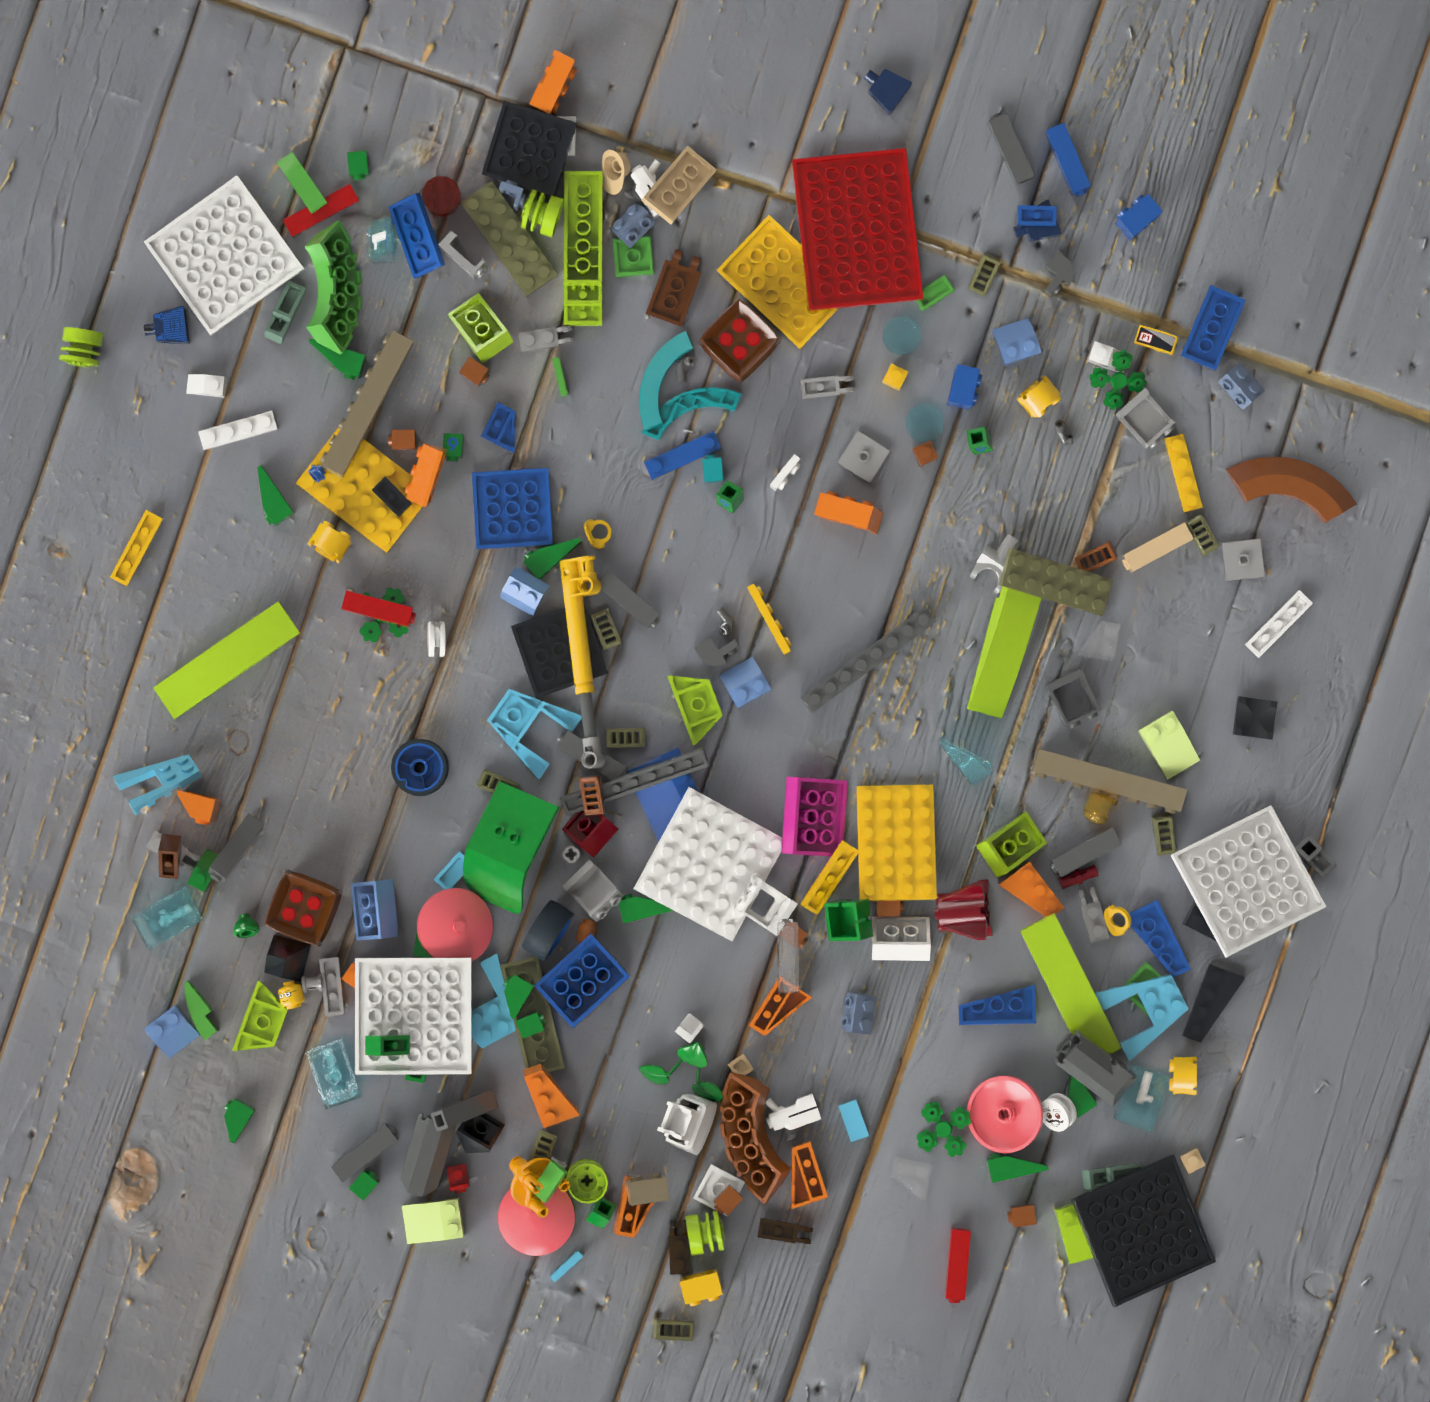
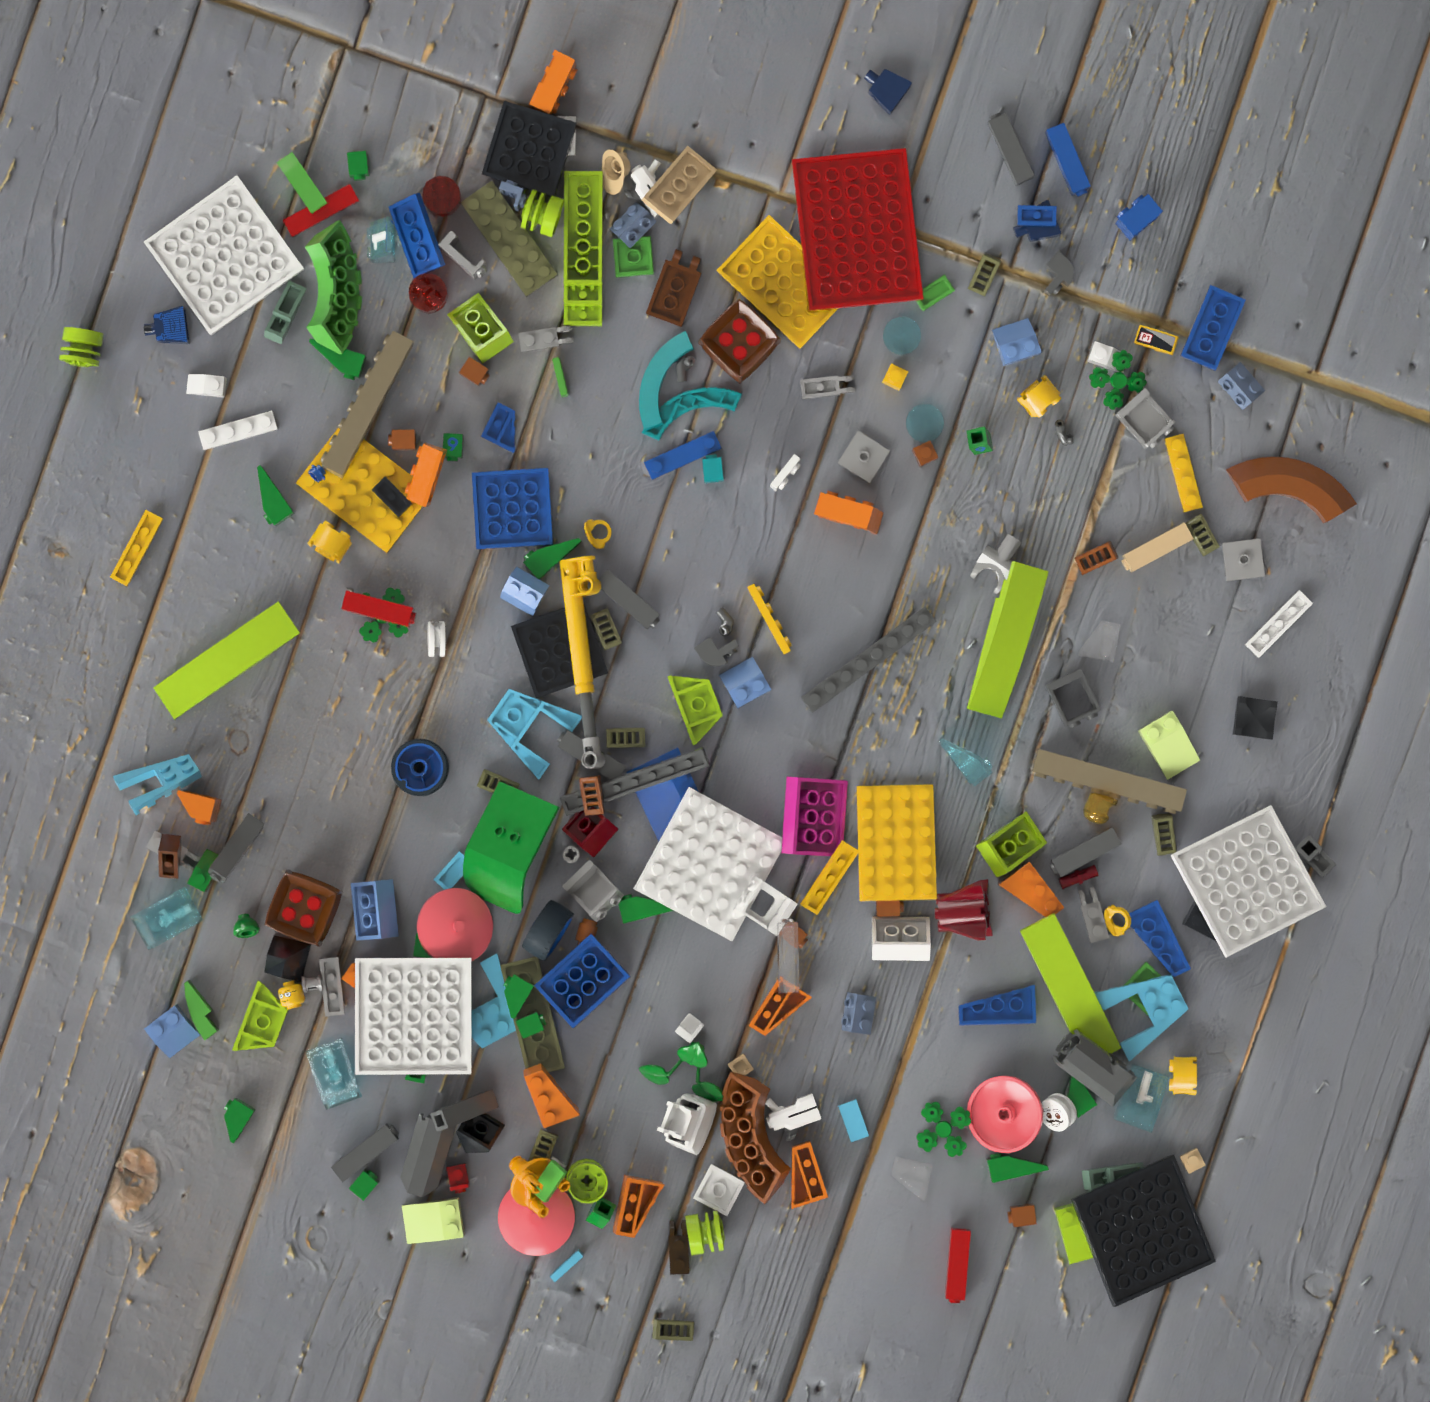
(387, 1045): green slope -> none
(428, 293): none -> clear red brick
(647, 1189): dark tan brick -> none
(701, 1287): yellow brick -> none
(727, 1200): dark orange brick -> none
(730, 496): green brick -> none
(782, 1231): dark brown hinge -> none
(848, 920): green piece -> none
(963, 387): blue brick -> none
(1055, 582): olive plate -> none
(1213, 996): black wing -> none

